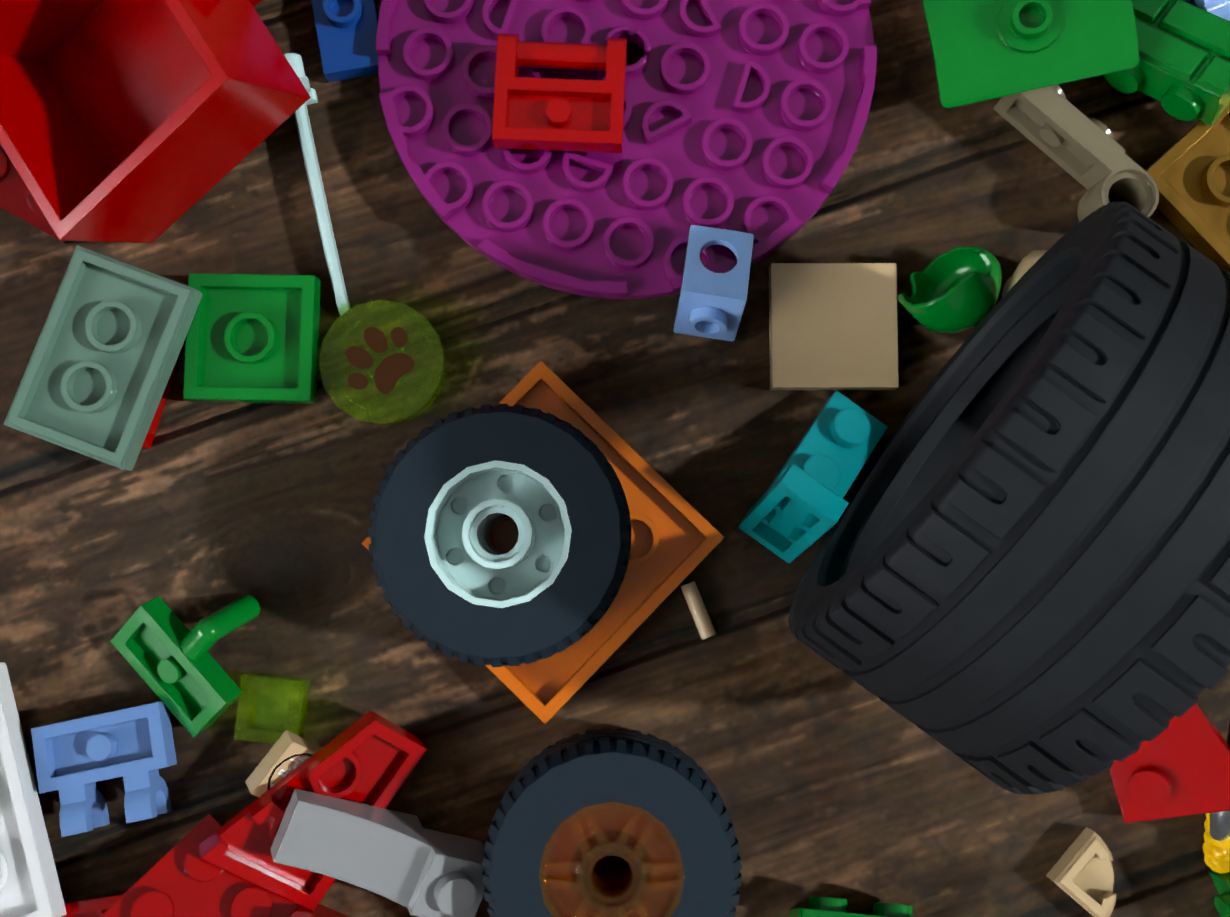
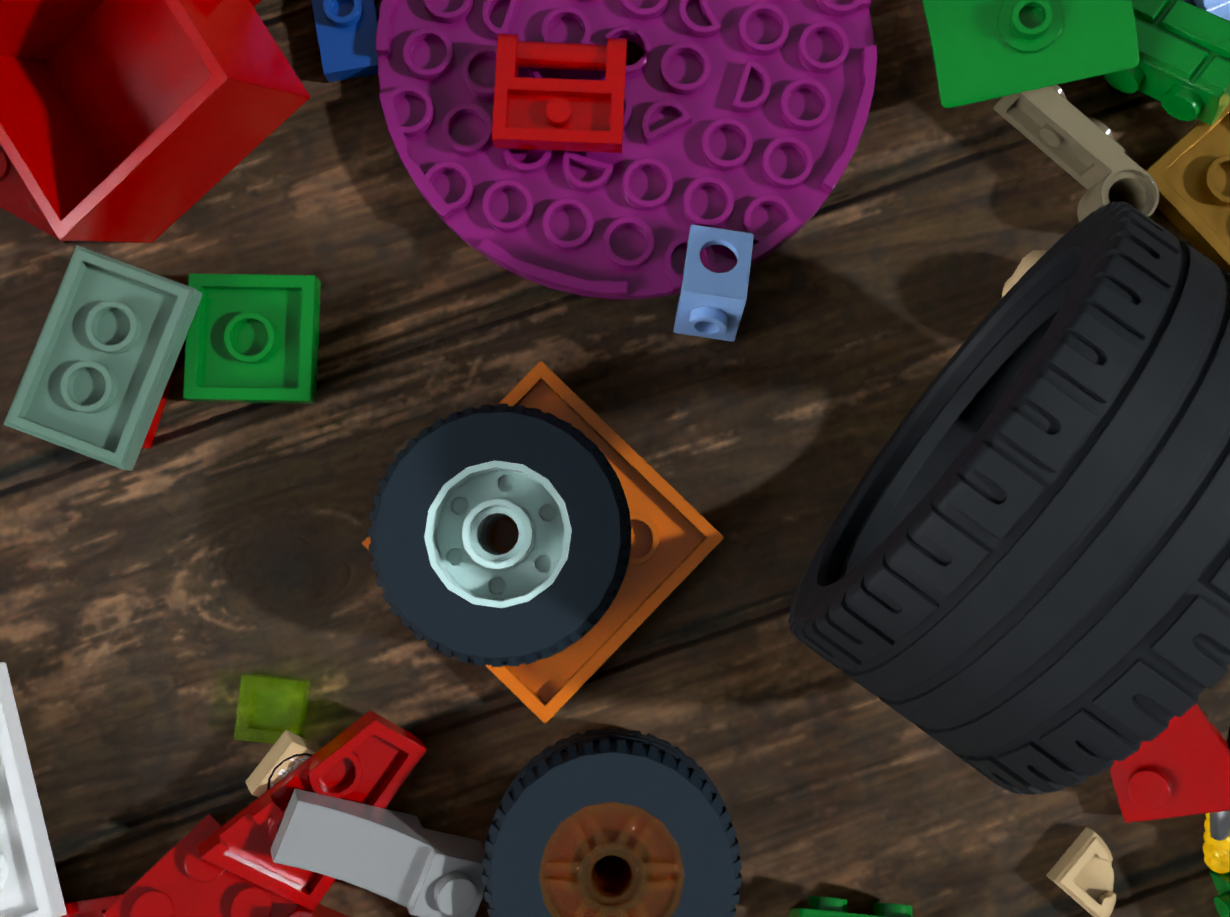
(105, 747): medium blue plate -> none
(178, 660): green plate -> none
(317, 188): light aqua sword -> none
(382, 362): clear neon green tile -> none
(698, 610): tan piece -> none
(812, 483): teal bracket -> none
(833, 326): tan tile -> none
(954, 290): green hair -> none

